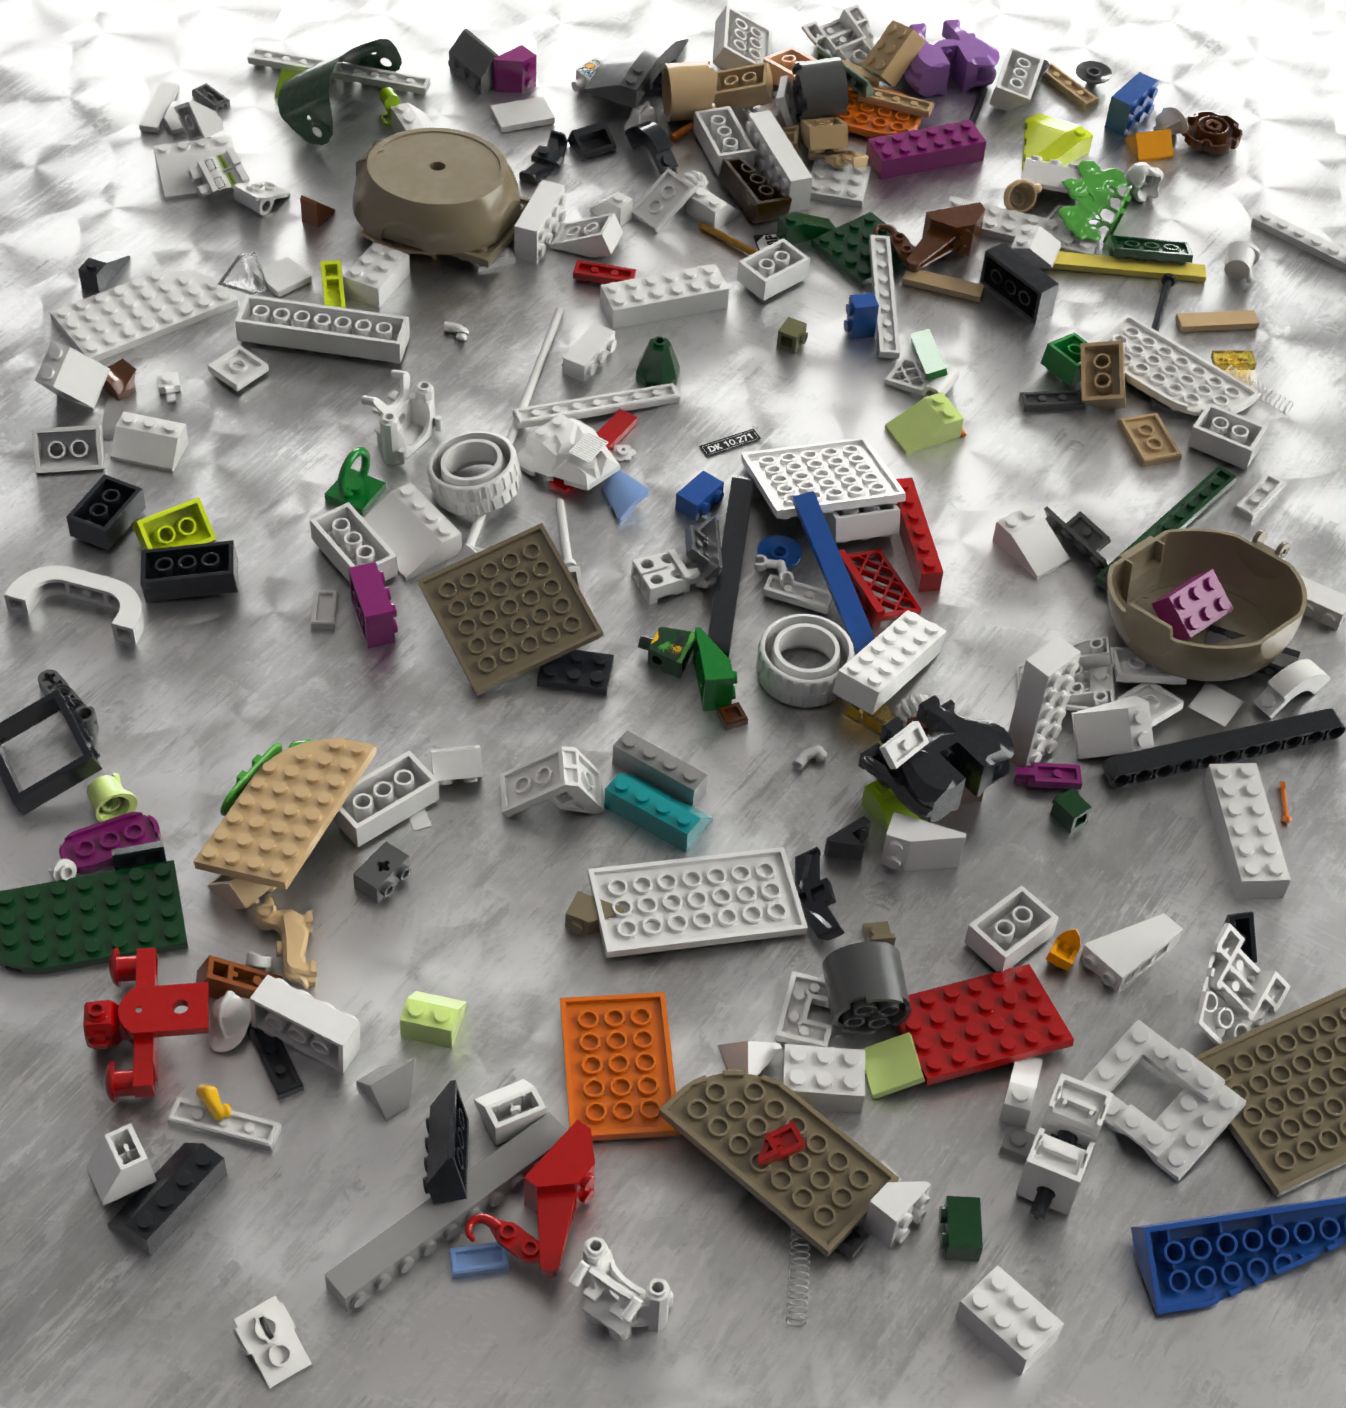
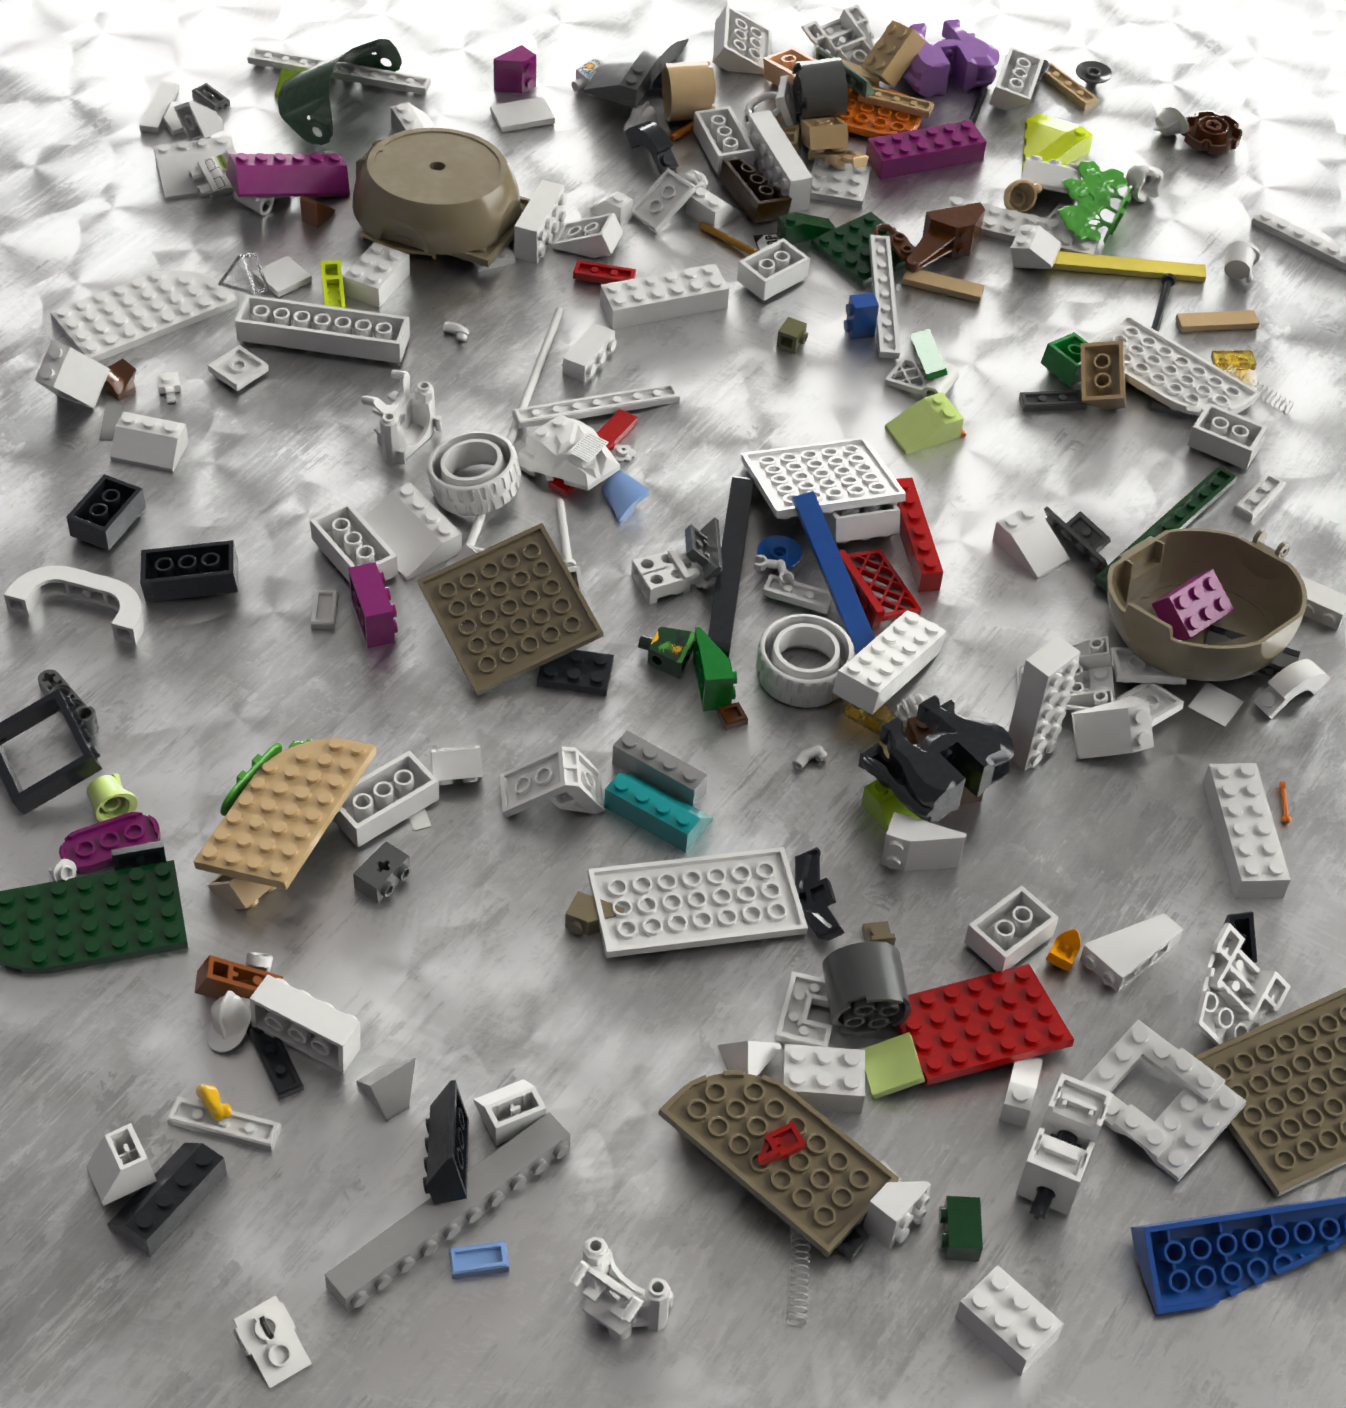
(68, 448): white slope -> none
(101, 269): slope -> none
(141, 1019): red piece -> none
(175, 526): neon yellow slope -> none
(288, 175): none -> magenta slope
(294, 935): tan animal -> none
(355, 485): green tile -> none
(388, 99): lime leg -> none
(431, 1019): yellowish green slope -> none
(473, 61): dark grey slope -> none
(546, 158): black plate -> none
(553, 1192): red slope -> none
(588, 133): black tile -> none
(618, 1064): orange plate -> none
(658, 364): dark green cone -> none
(699, 495): blue brick -> none
(730, 442): black sticker -> none
(744, 86): tan brick -> none
(848, 841): black slope -> none
(904, 745): white plate -> none
(1017, 1143): light grey plate -> none
(1019, 282): black brick -> none
(1049, 775): magenta hinge -> none
(1070, 810): dark green brick -> none
(1131, 104): blue brick -> none
(1147, 248): dark green plate -> none
(1149, 439): tan tile -> none
(1151, 145): light orange slope -> none
(1222, 748): black beam -> none

